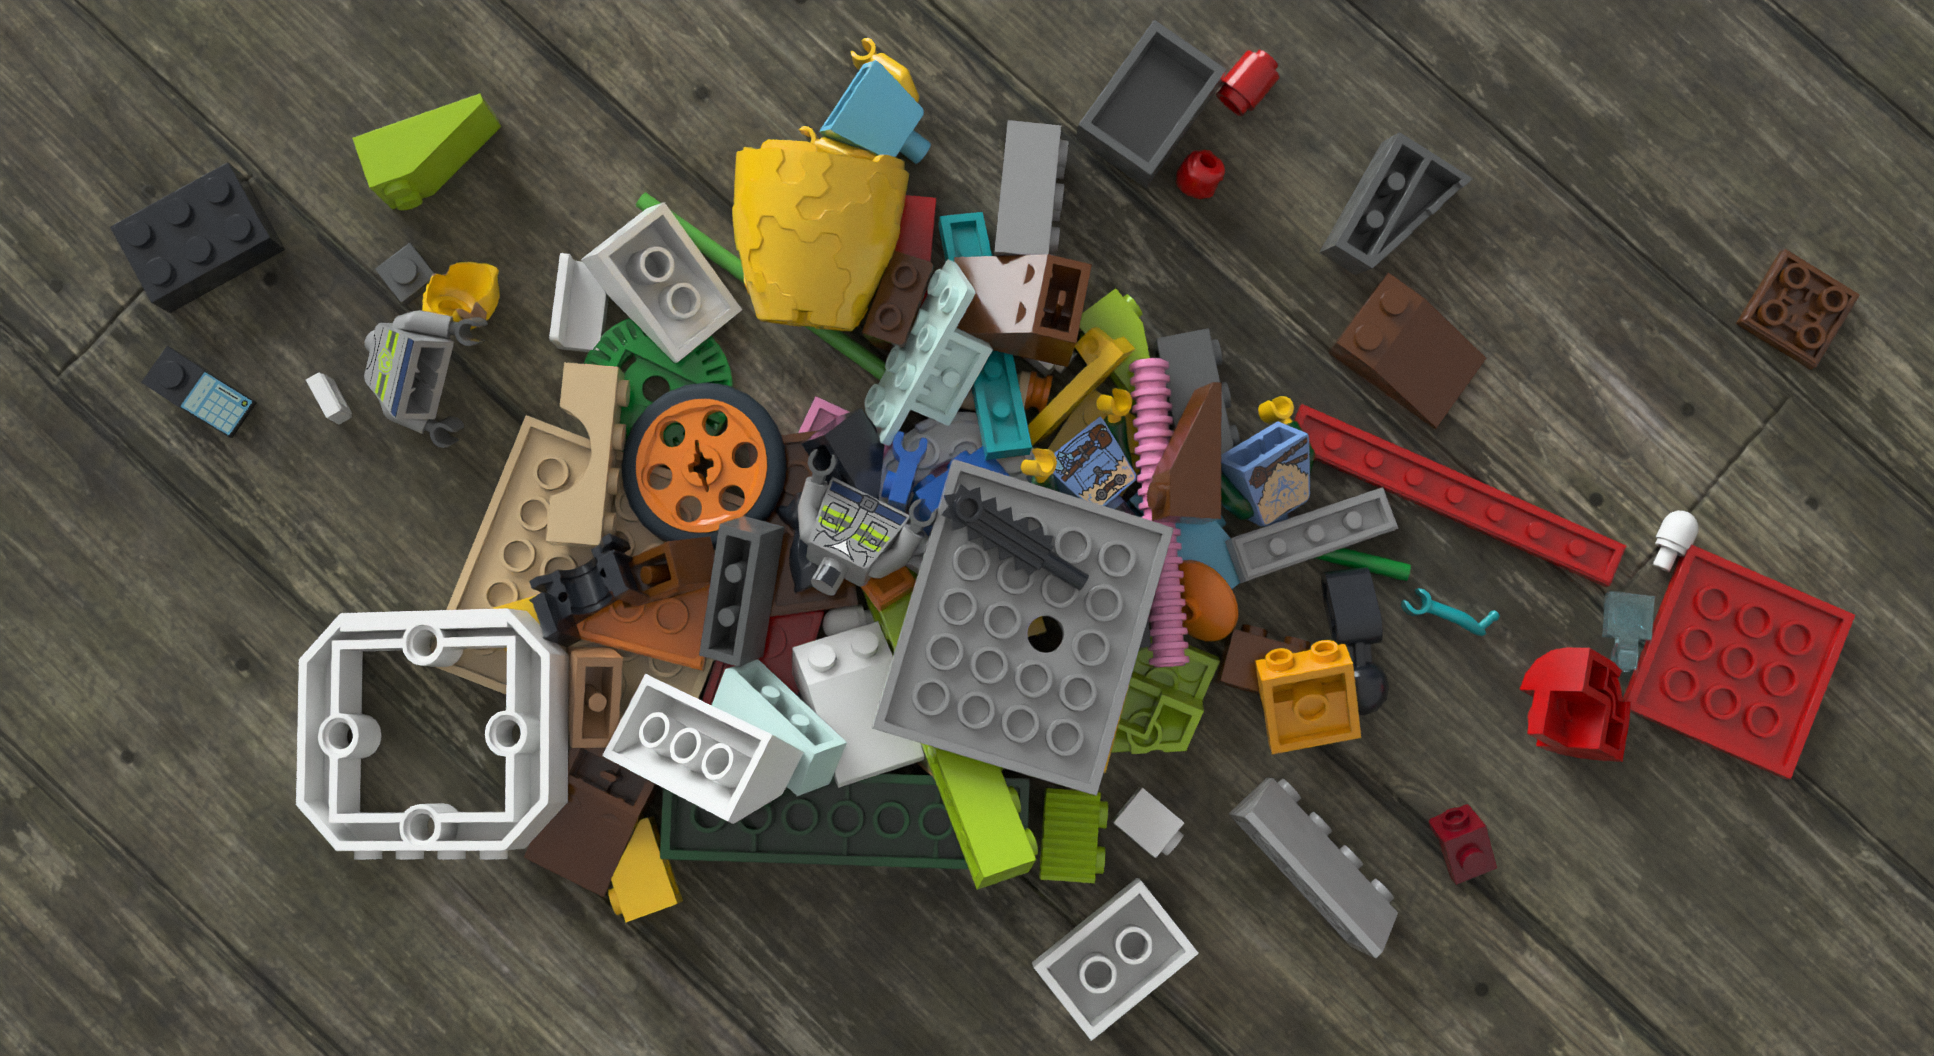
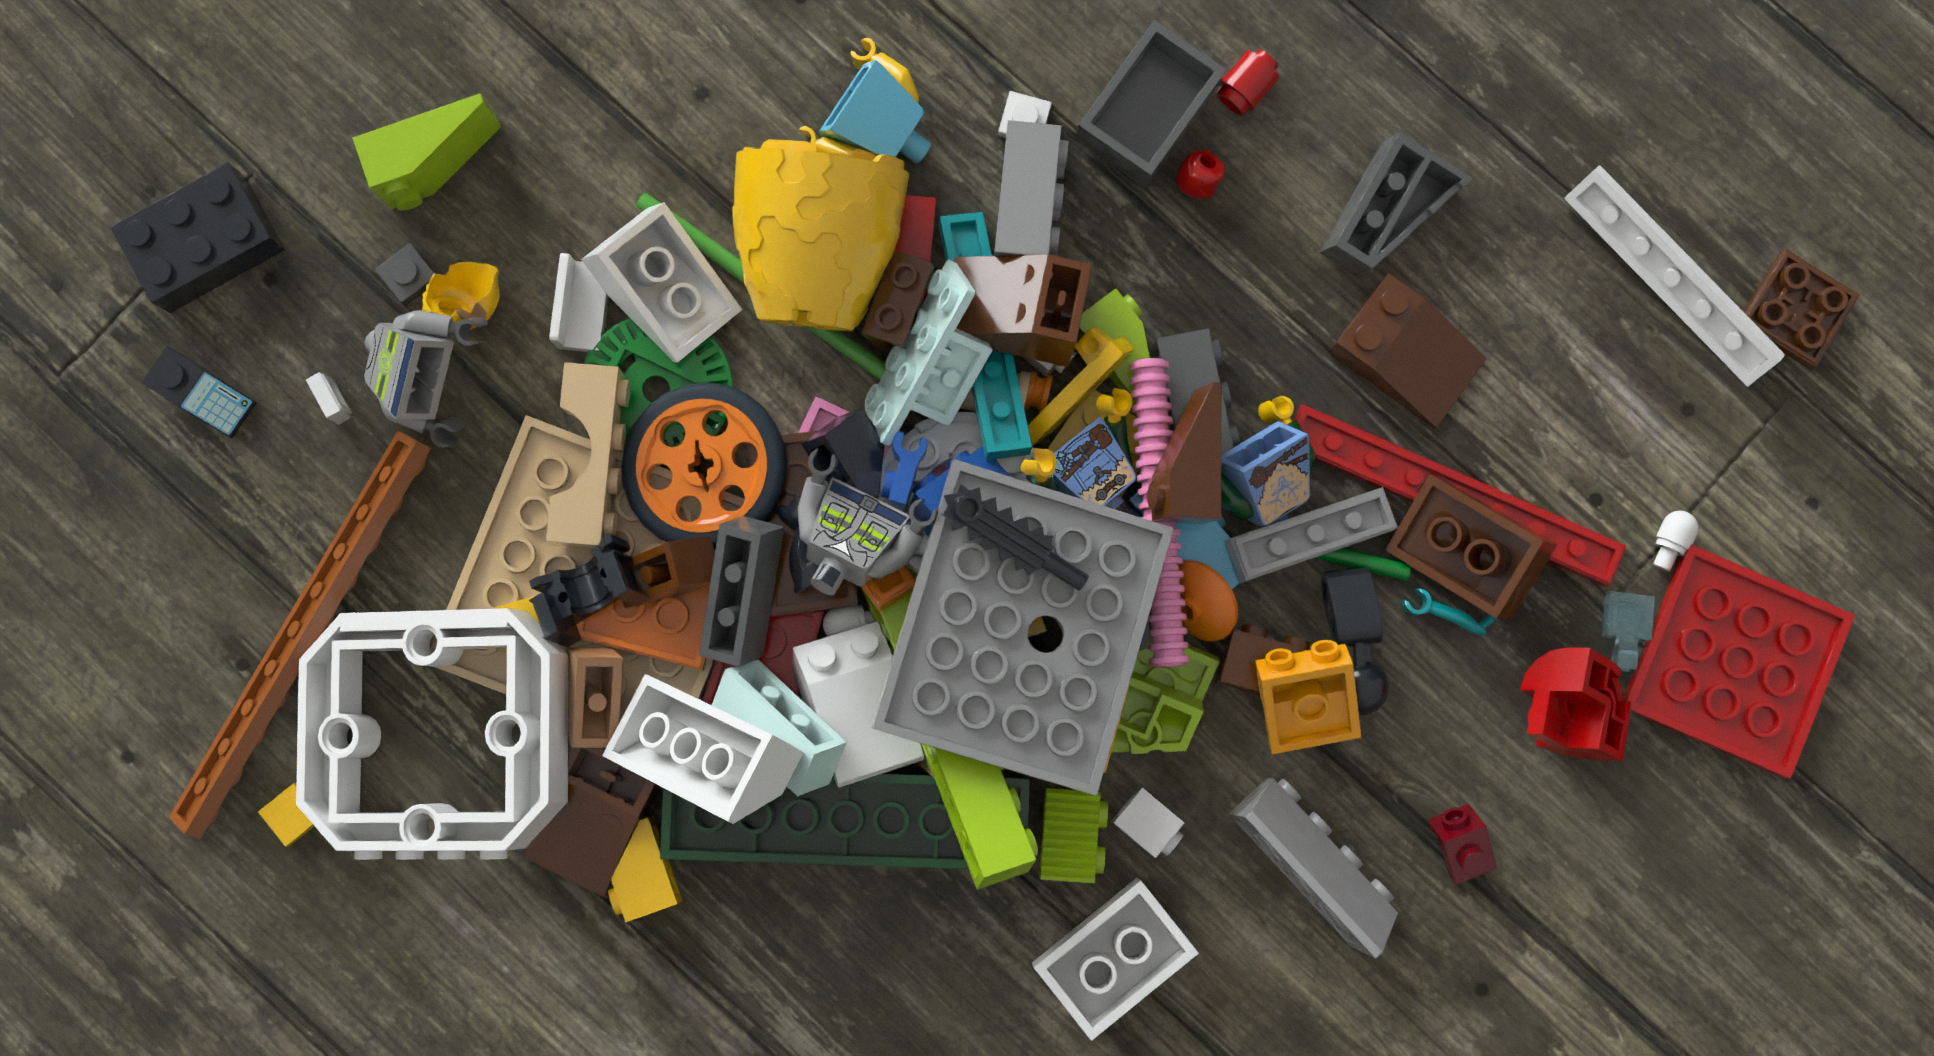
(285, 817): none -> yellow tile
(303, 626): none -> dark orange plate
(1024, 109): none -> white plate
(1471, 548): none -> reddish brown slope
(1674, 276): none -> white plate

